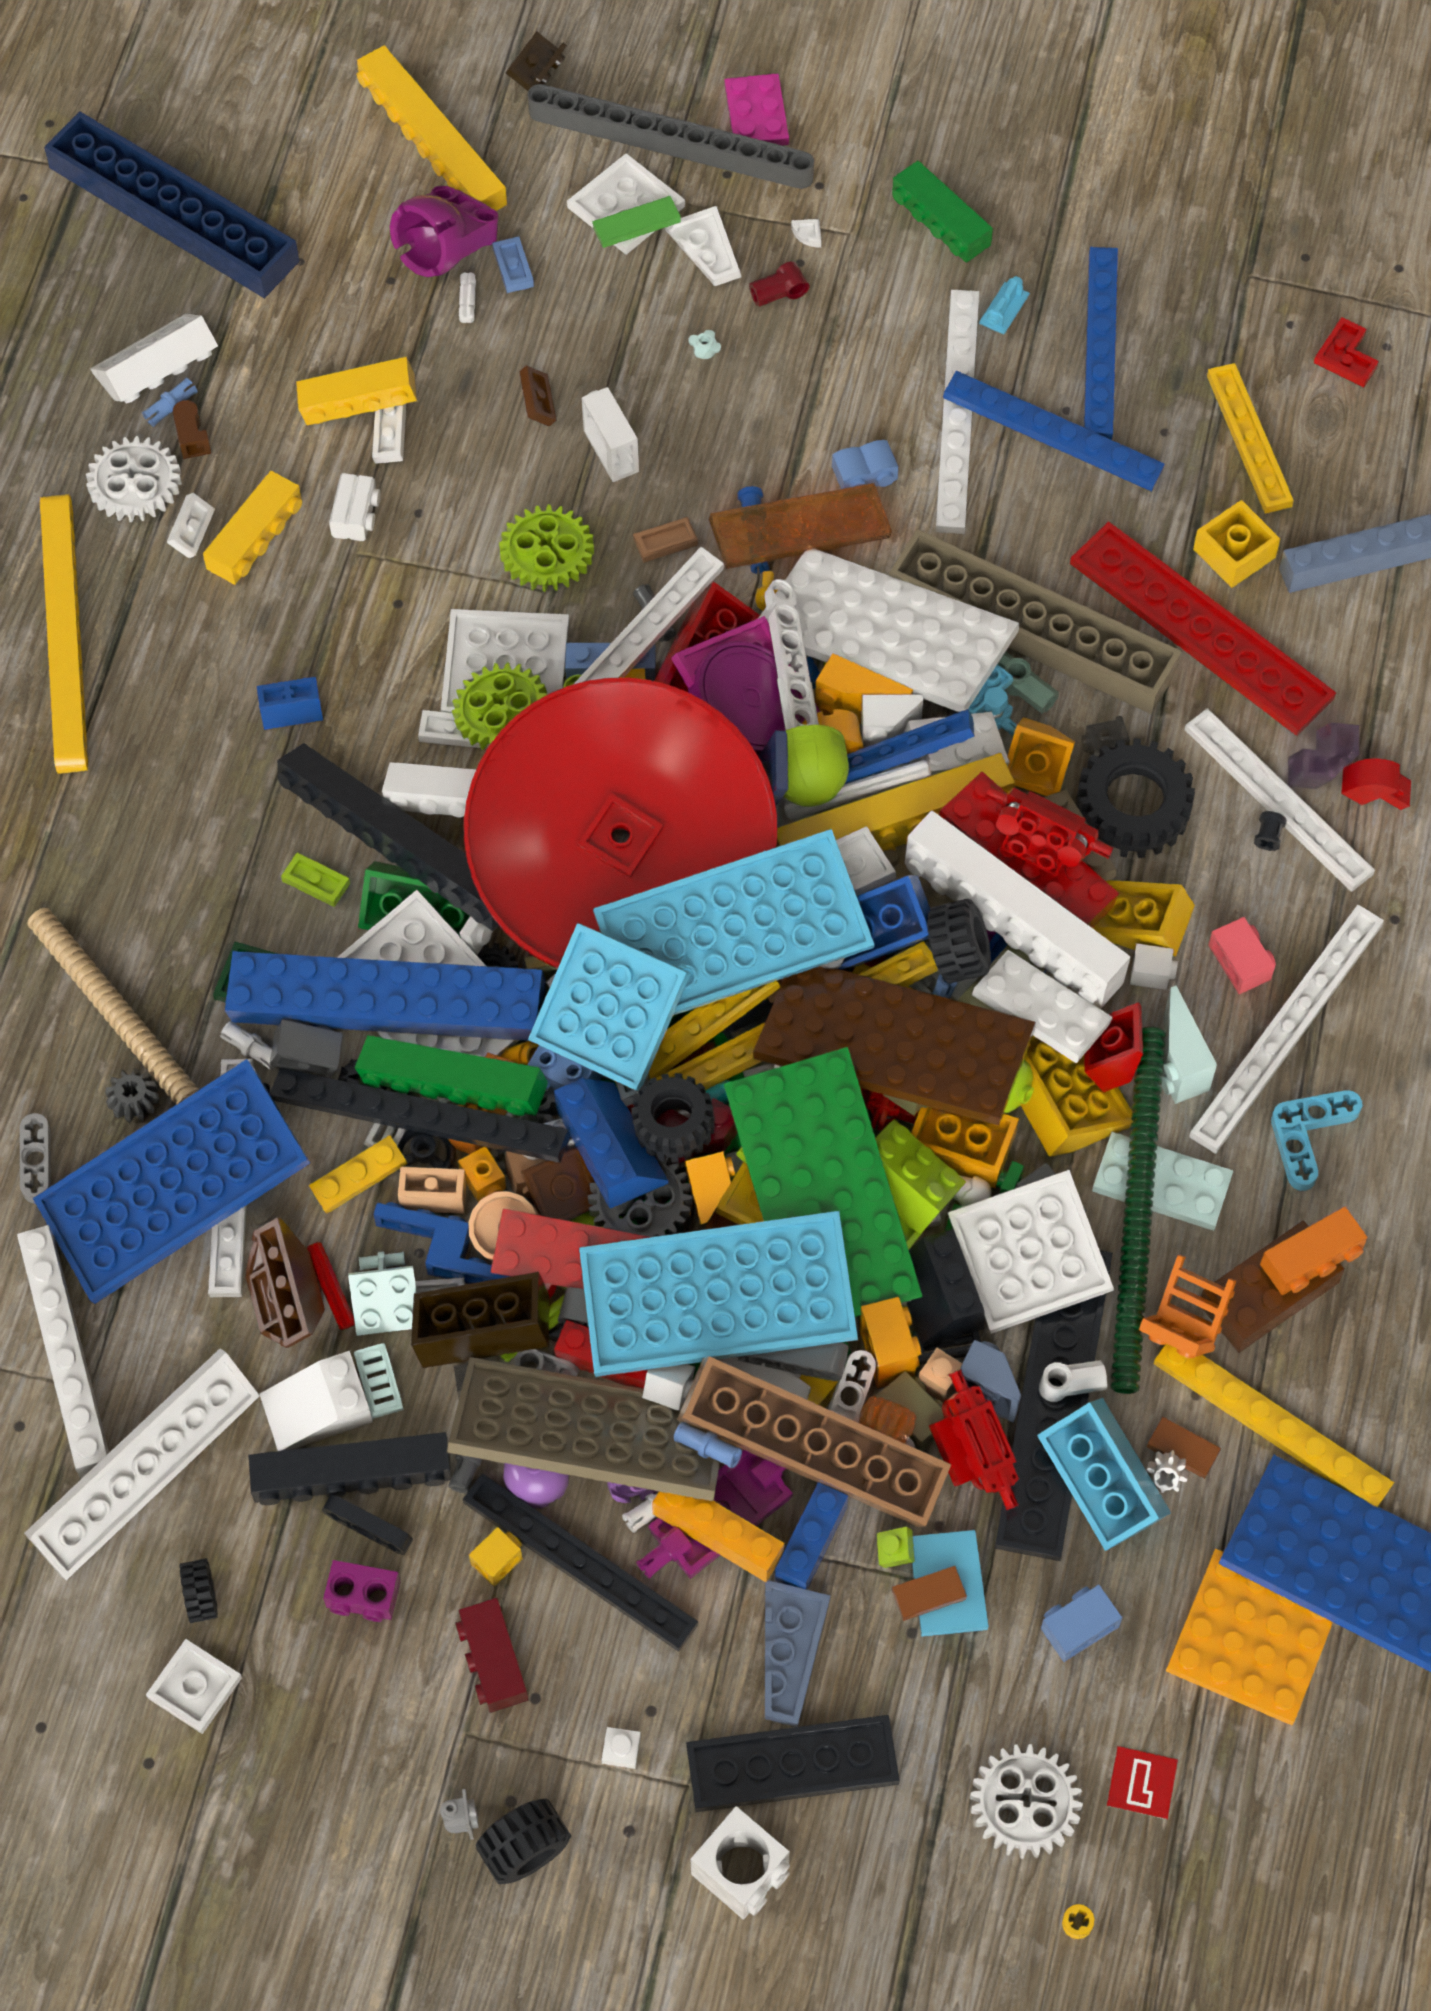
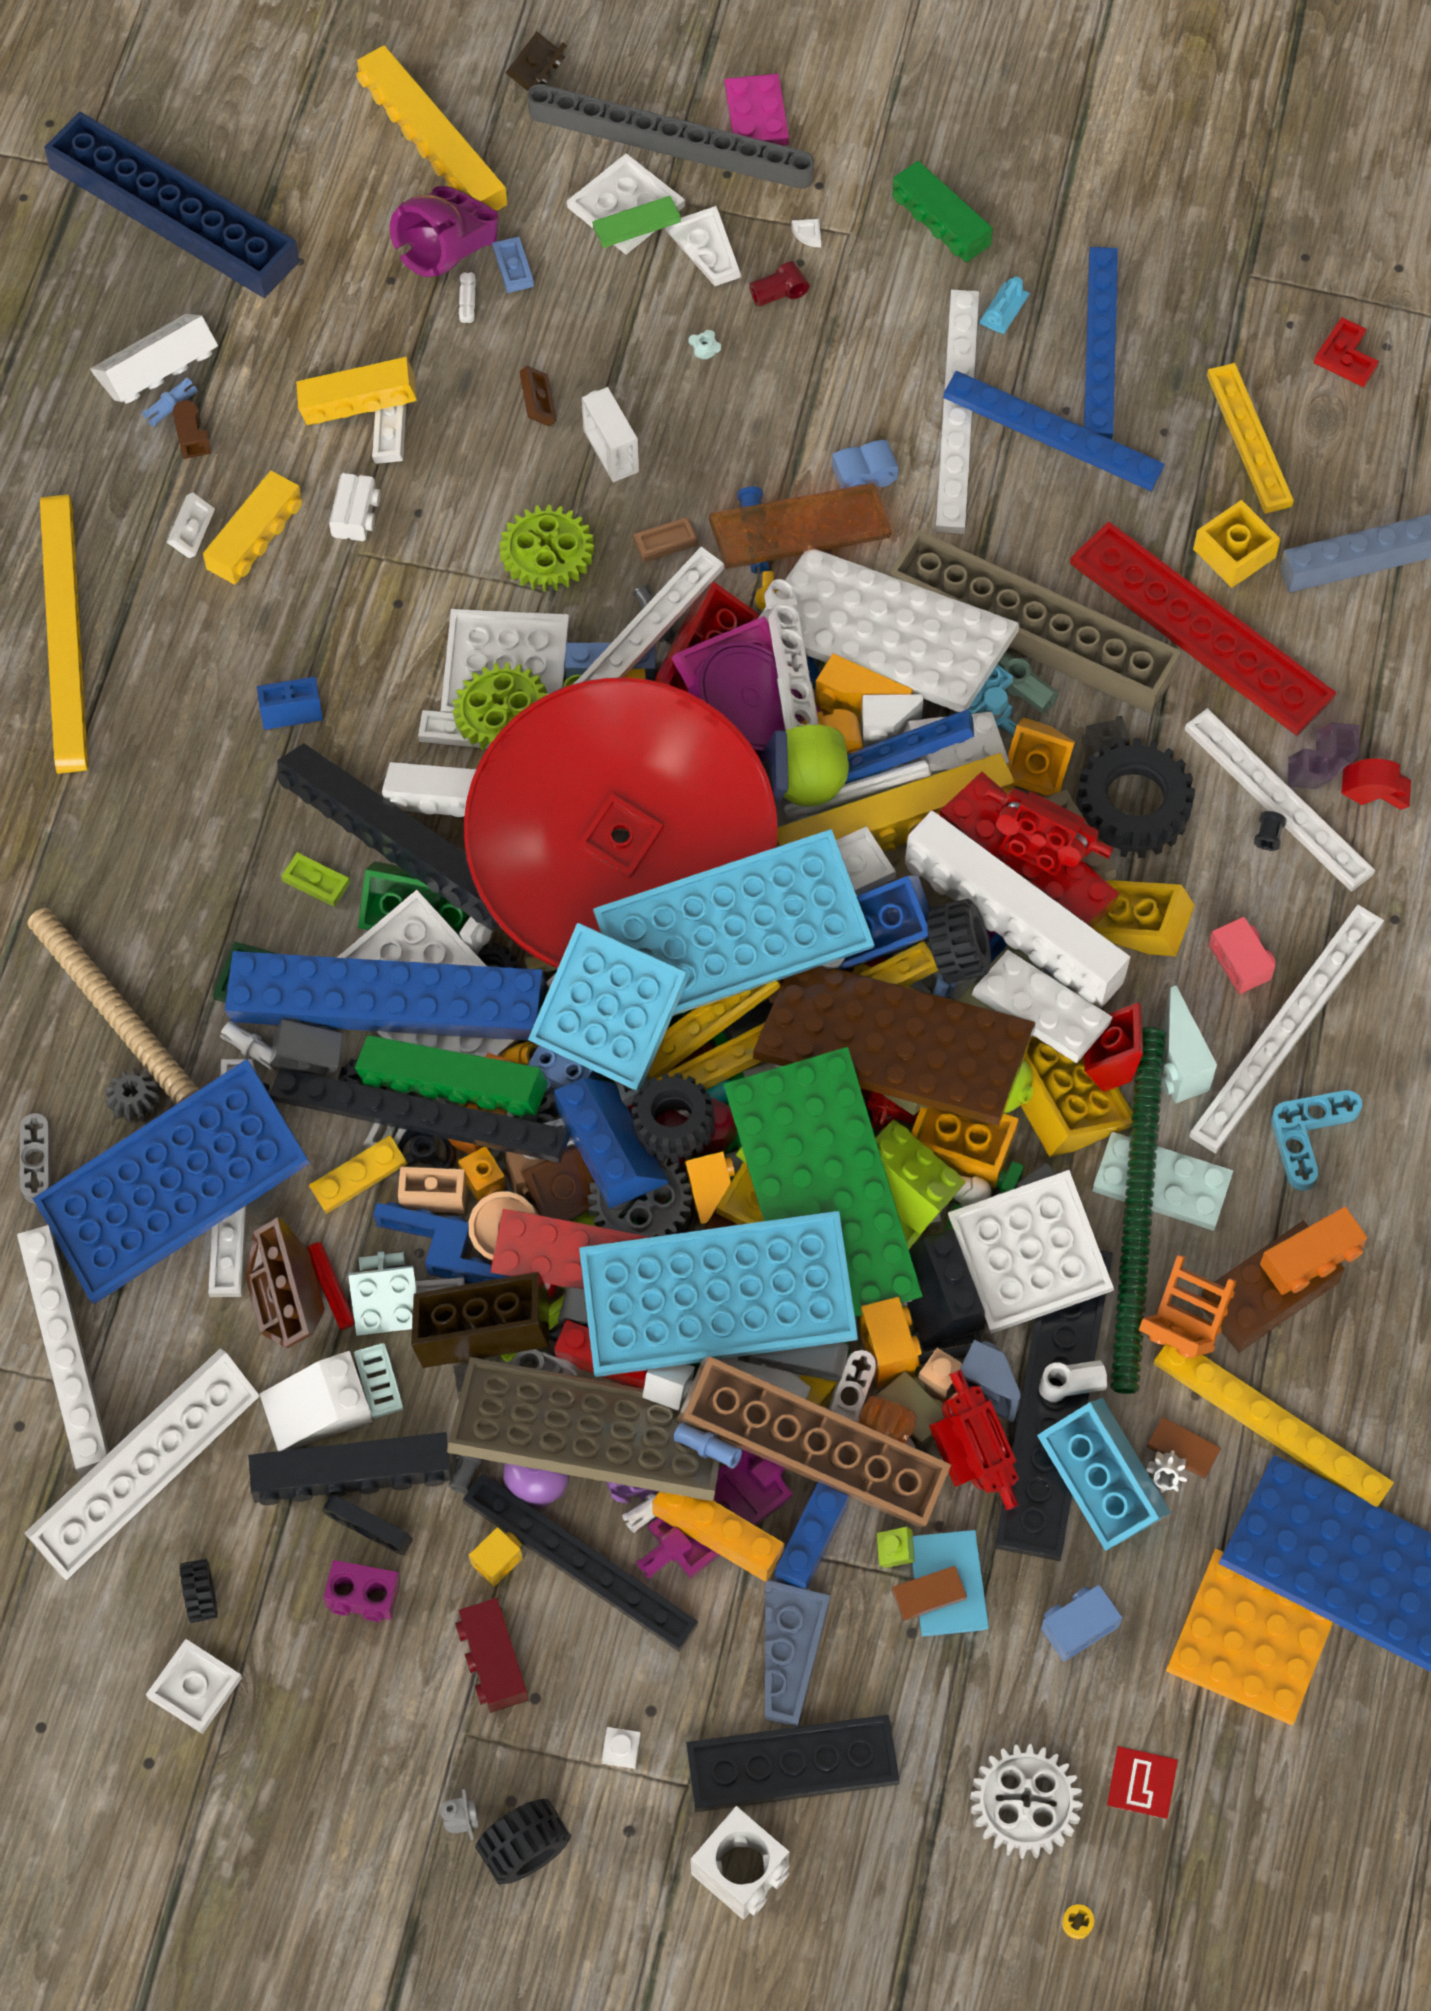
(133, 479): white gear -> none
(1153, 966): white brick -> none

